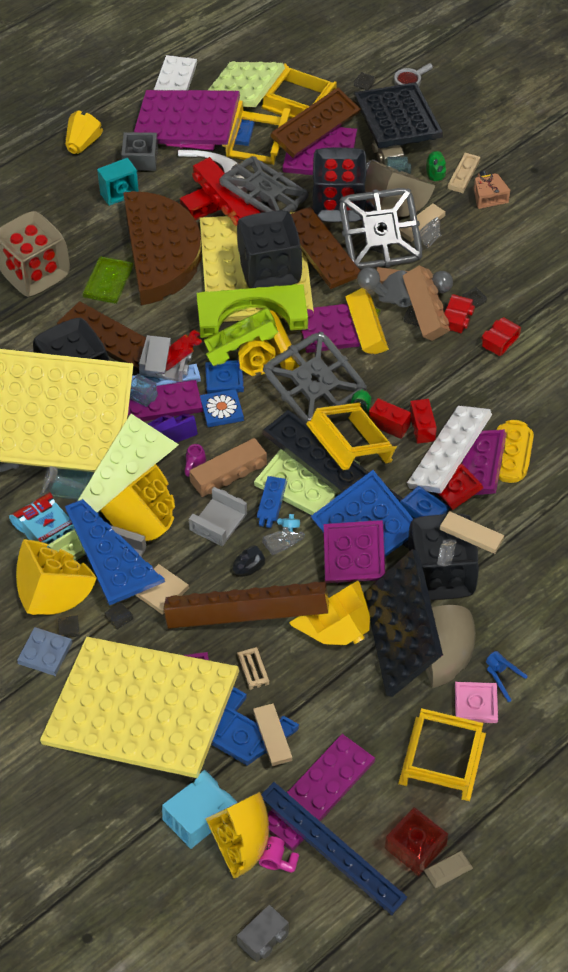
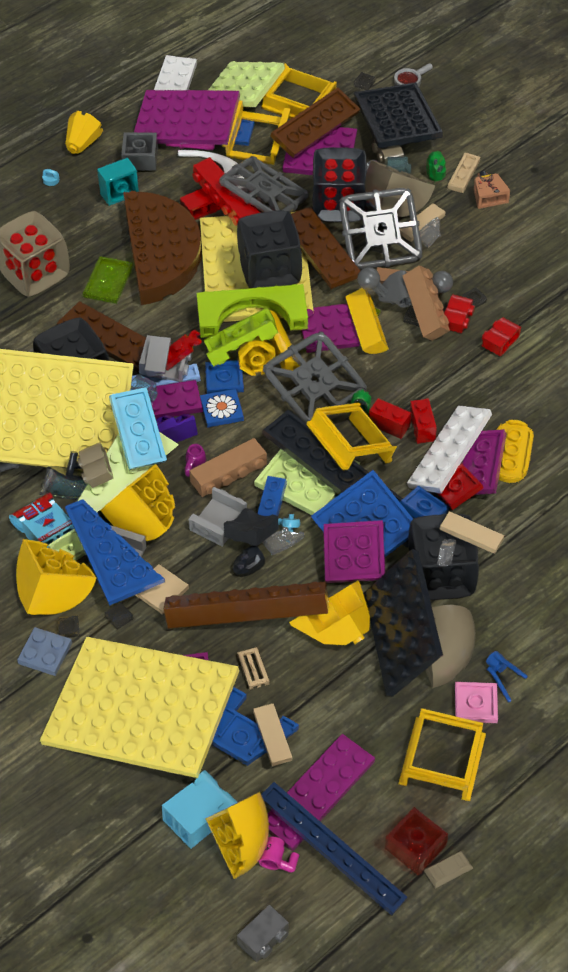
(50, 177): none -> medium azure tile
(71, 471): none -> black shield
(95, 465): none -> dark tan brick
(137, 428): none -> medium azure plate
(251, 527): none -> black brick

